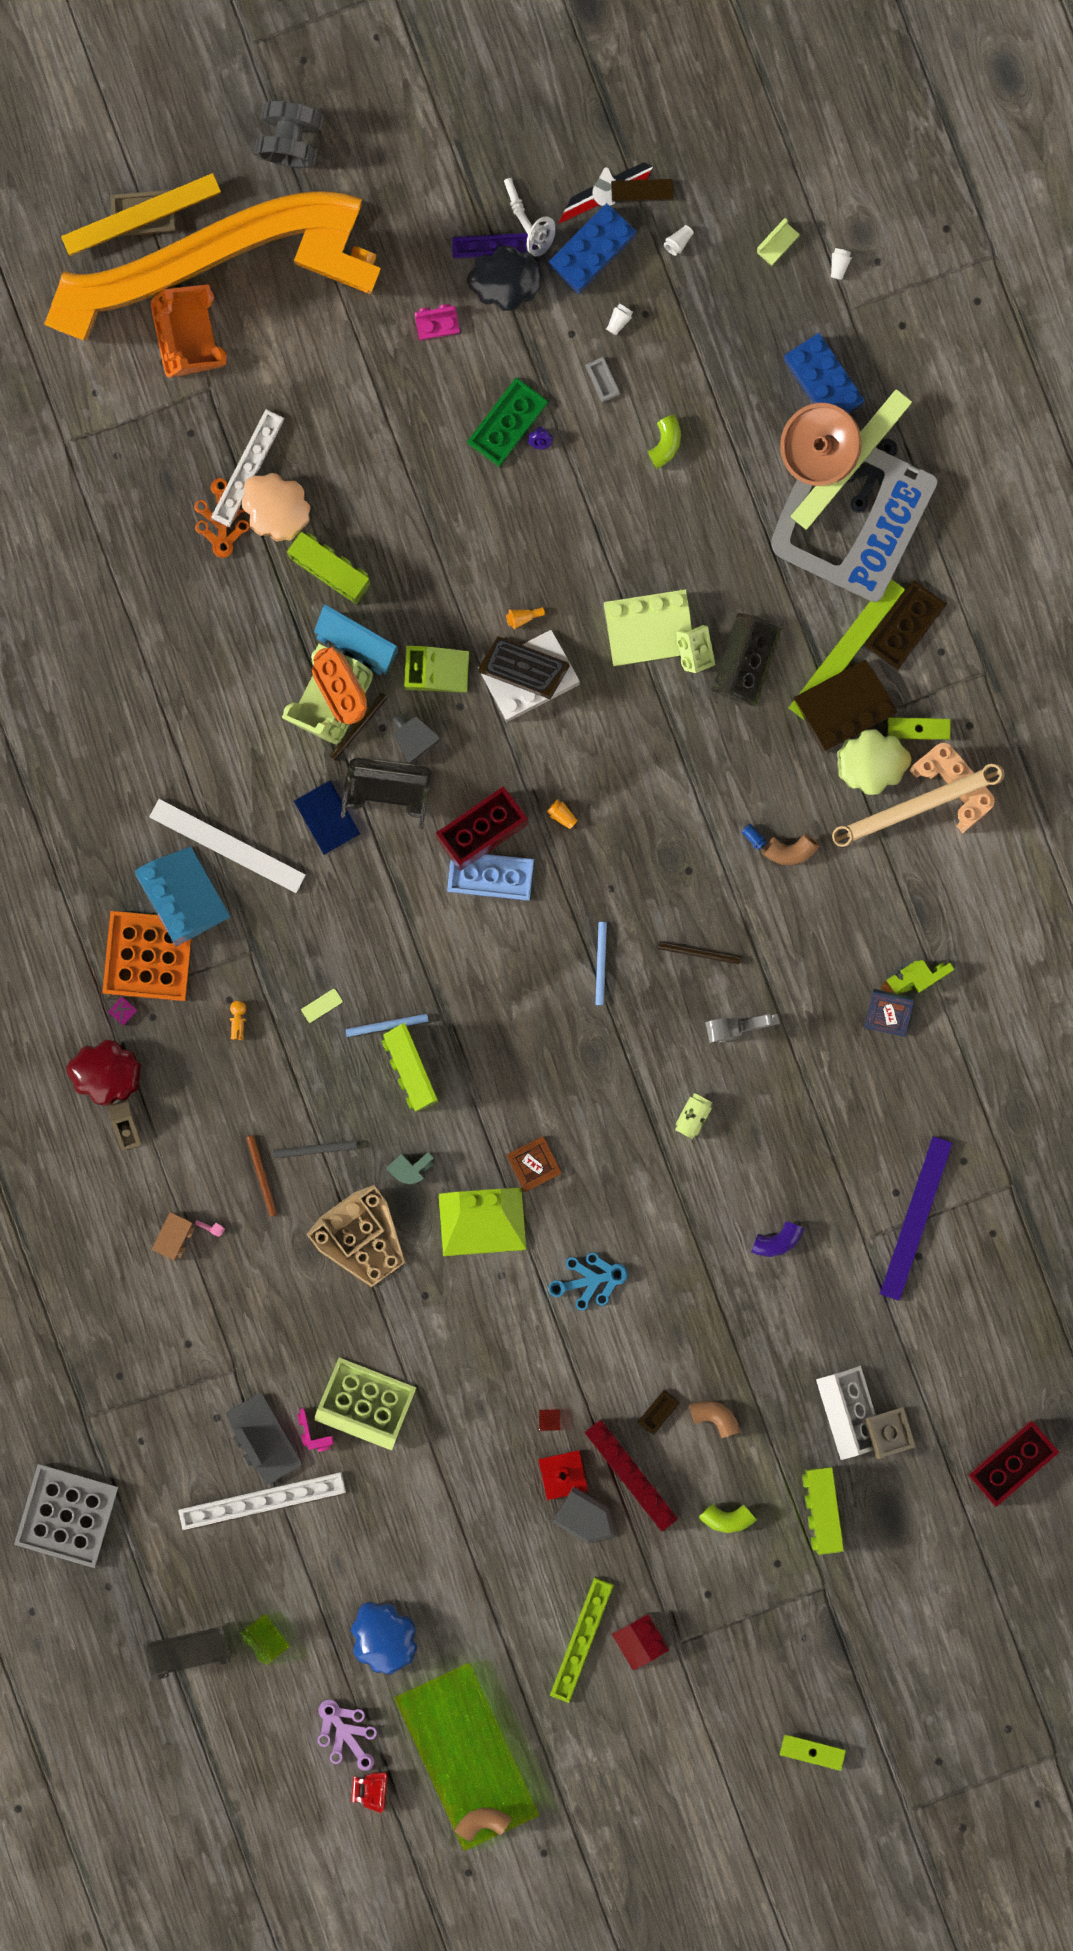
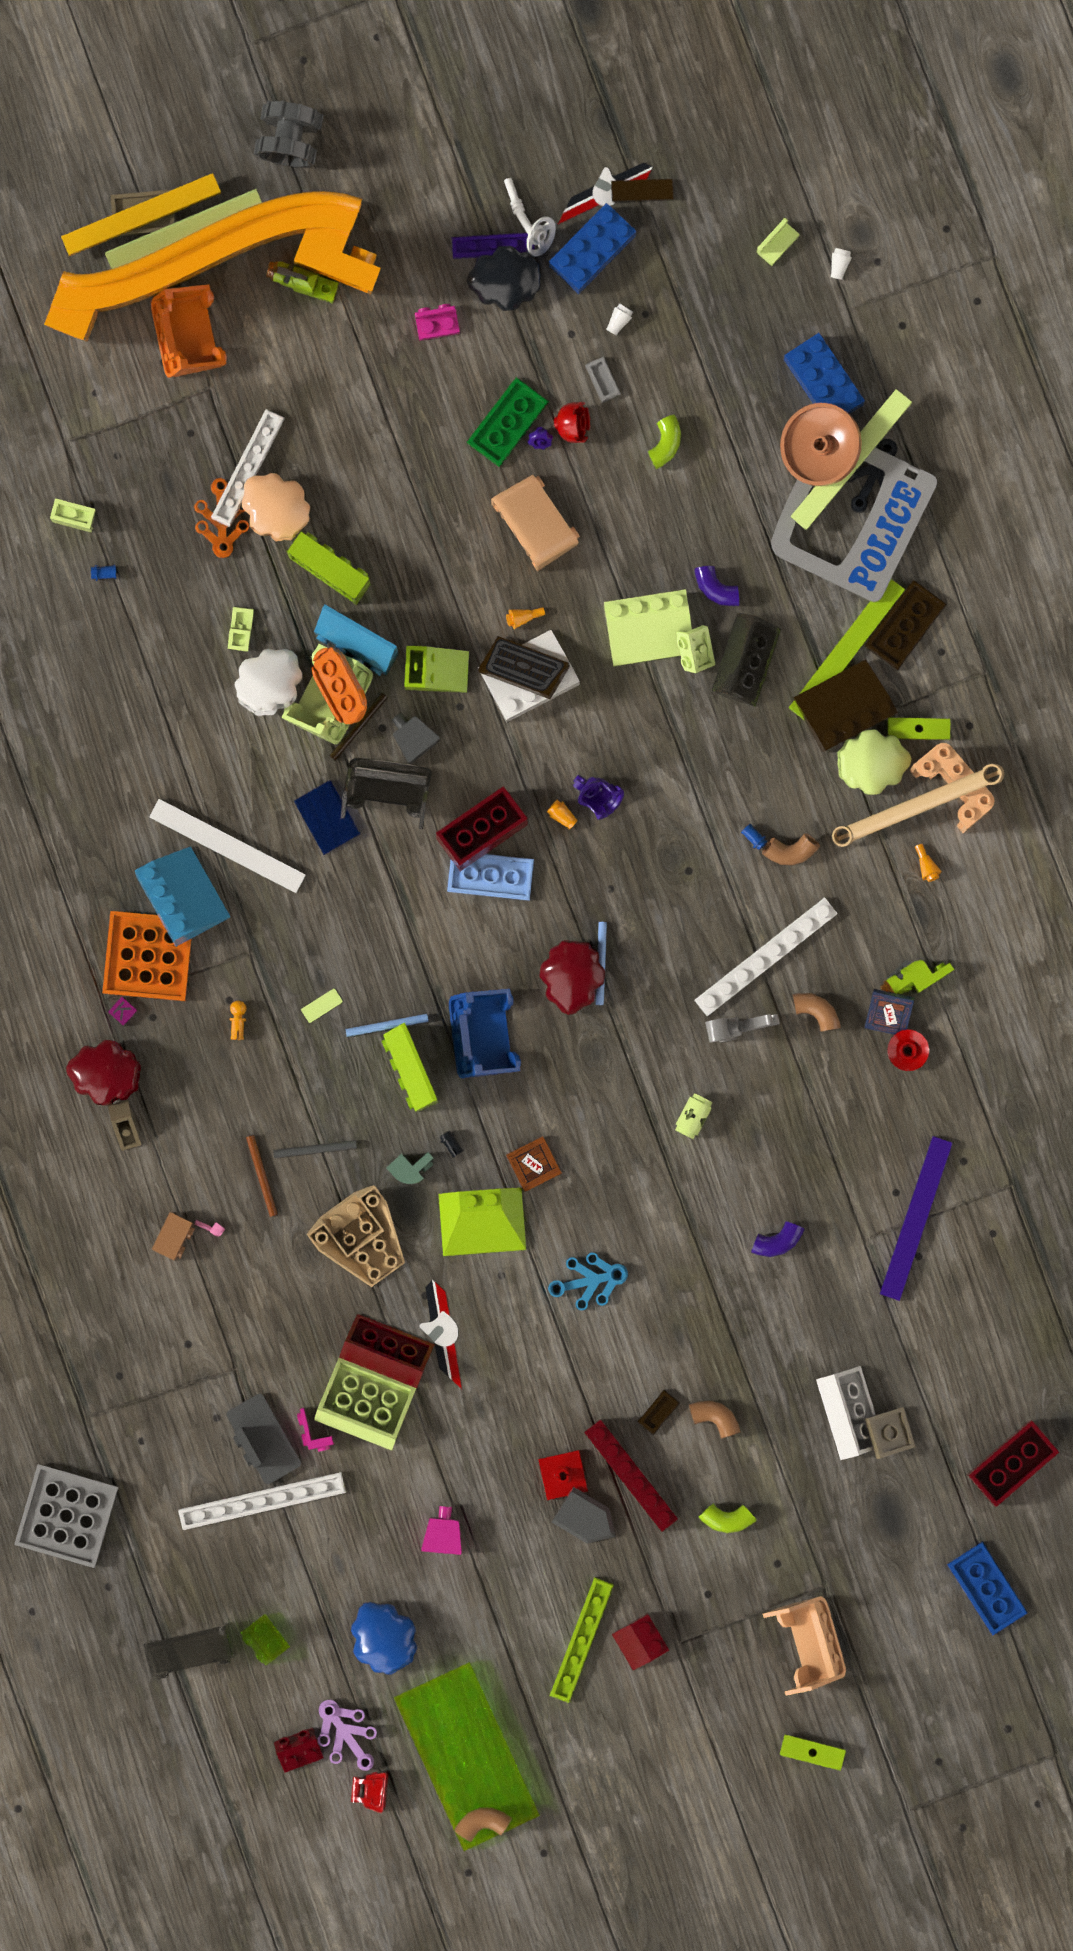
(72, 515): none -> yellowish green panel
(103, 572): none -> blue pin
(163, 237): none -> yellowish green tile
(240, 628): none -> yellowish green slope
(268, 681): none -> white piece
(298, 1750): none -> dark red bracket
(302, 281): none -> lime plate
(386, 1350): none -> dark red slope
(442, 1331): none -> sticker
(443, 1534): none -> dark pink torso
(451, 1143): none -> black pin
(482, 1033): none -> blue windscreen
(535, 521): none -> light nougat windscreen
(549, 1420): clear red tile -> none
(572, 975): none -> dark red piece
(573, 422): none -> red cylinder
(598, 795): none -> dark purple helmet
(678, 240): white cone -> none
(699, 952): dark brown bar -> none
(714, 589): none -> dark purple cylinder
(765, 957): none -> white plate
(815, 1643): none -> light nougat windscreen
(819, 1008): none -> medium nougat cylinder
(824, 1510): lime brick -> none
(916, 1042): none -> red dish
(929, 869): none -> light orange cone
(987, 1588): none -> blue tile

